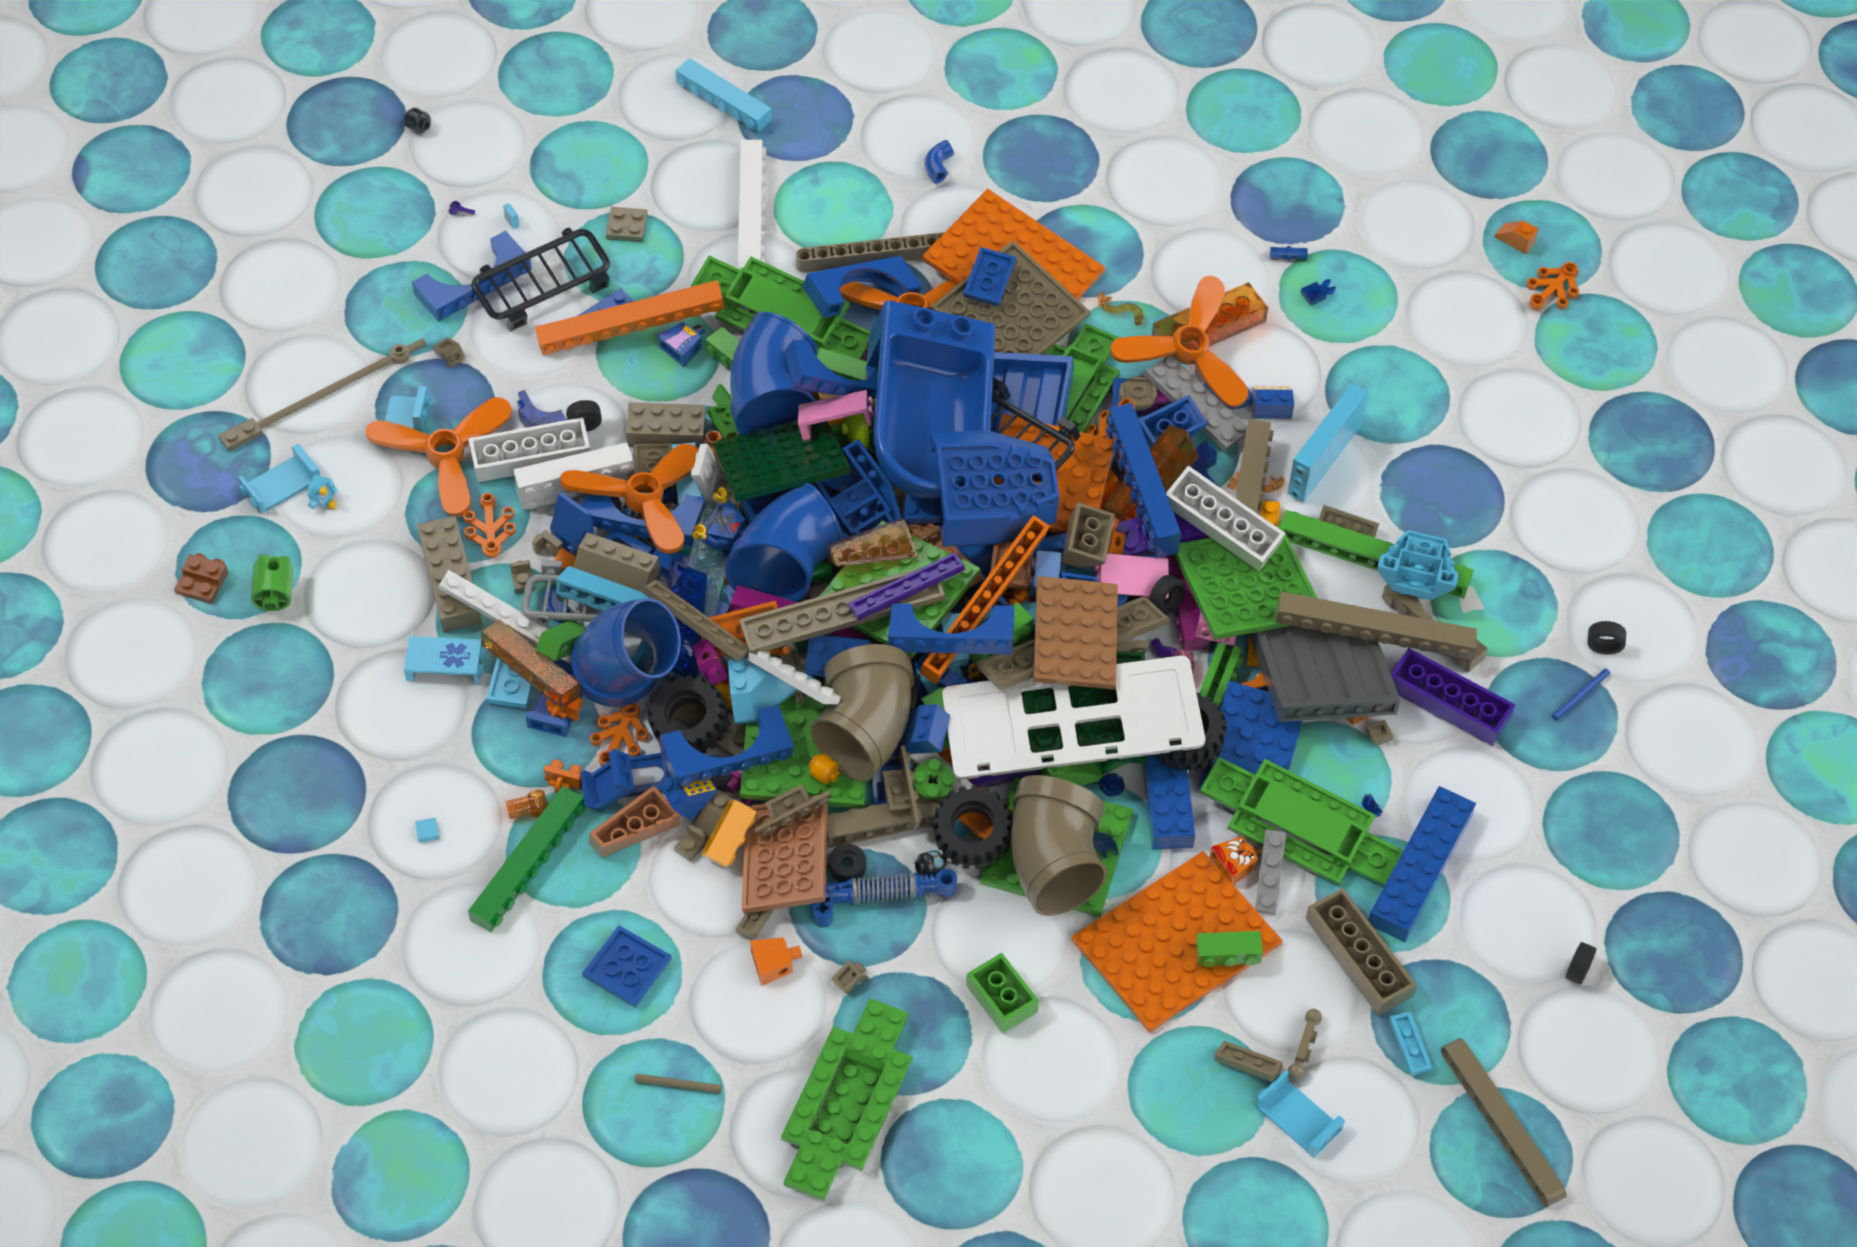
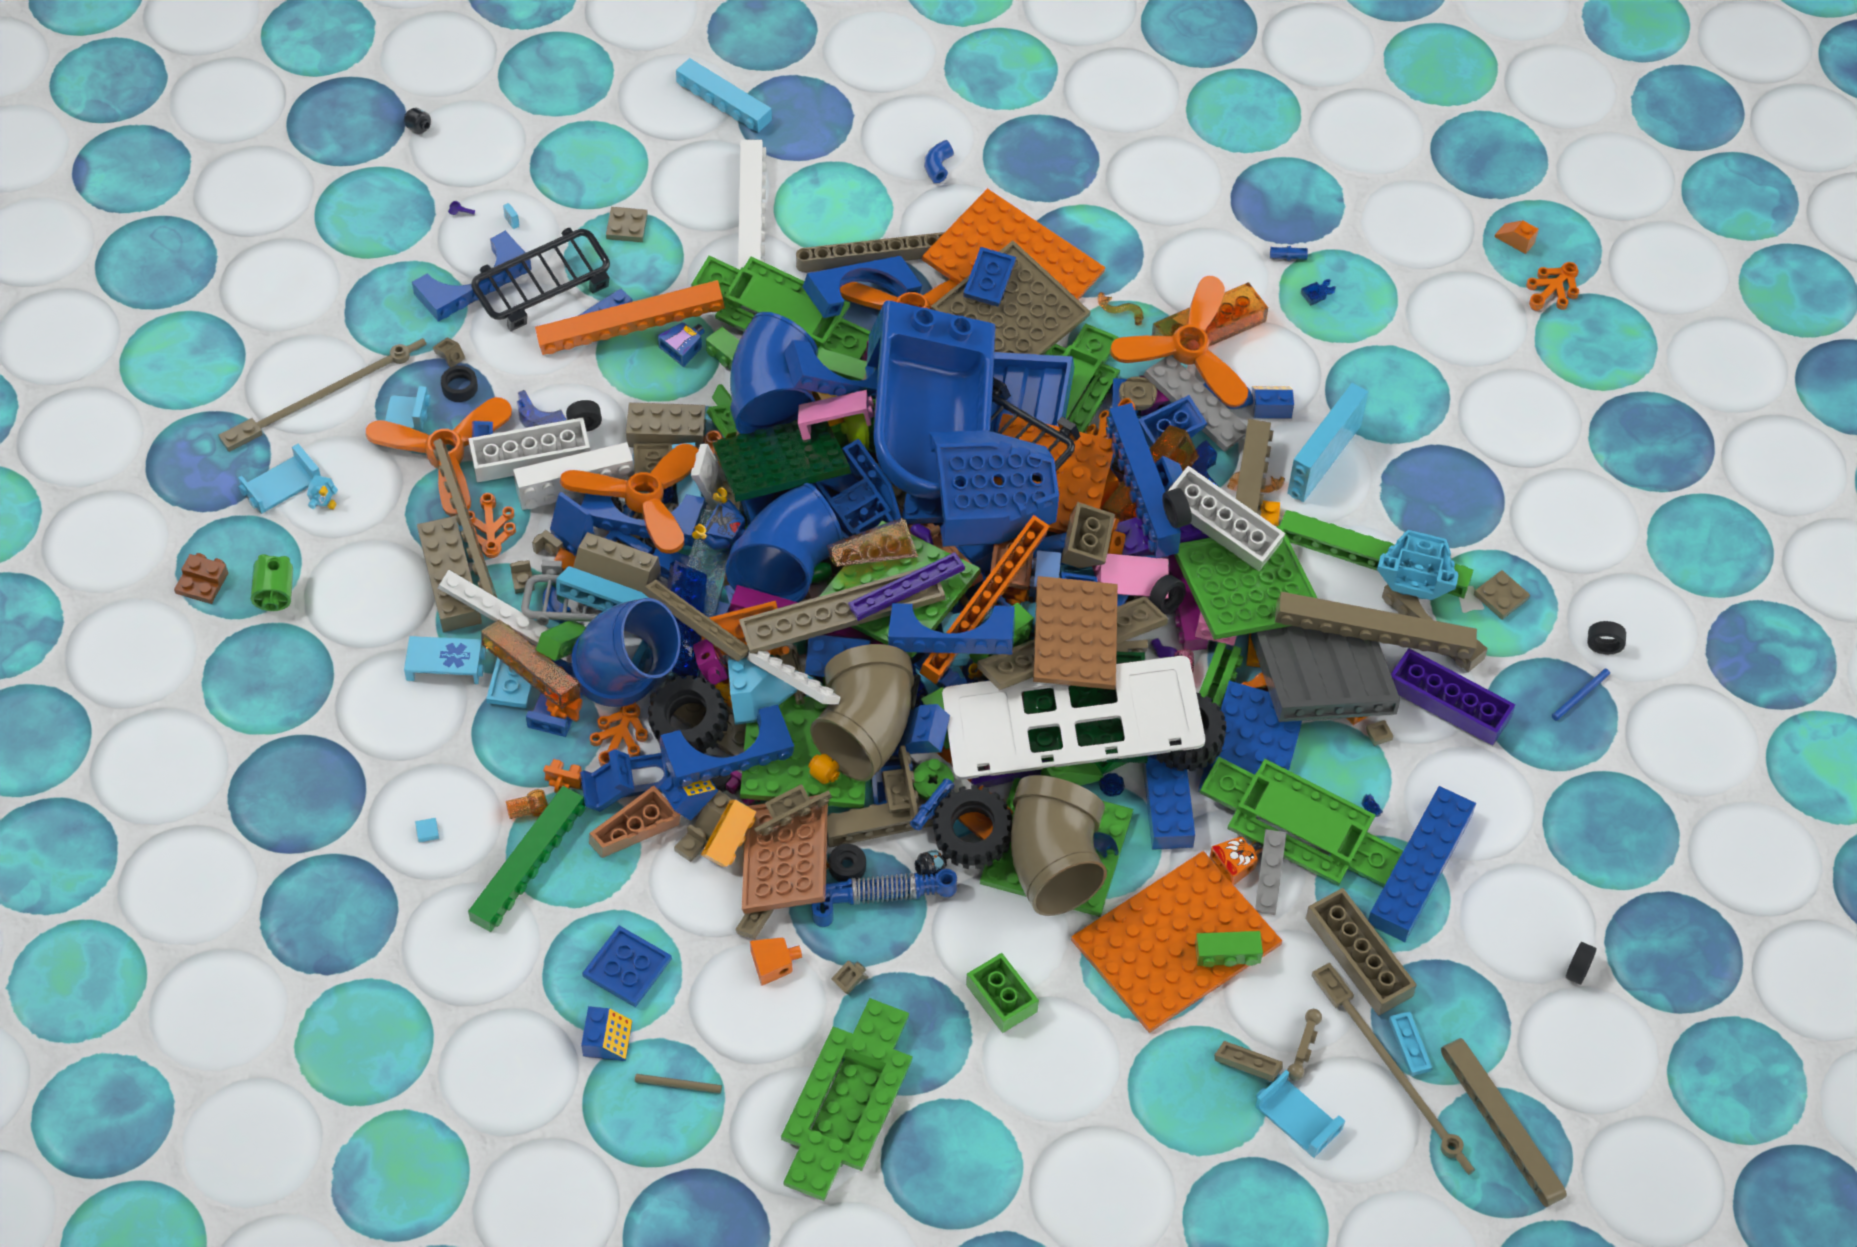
(459, 372): none -> black tyre
(463, 517): none -> dark tan plate
(481, 428): none -> blue plate
(606, 1034): none -> blue slope
(922, 532): none -> dark purple arm
(927, 810): none -> blue pin
(1168, 471): none -> blue slope
(1177, 508): none -> black tyre
(1340, 994): none -> dark tan bar
(1348, 521): dark tan plate -> none
(1502, 594): none -> dark tan plate

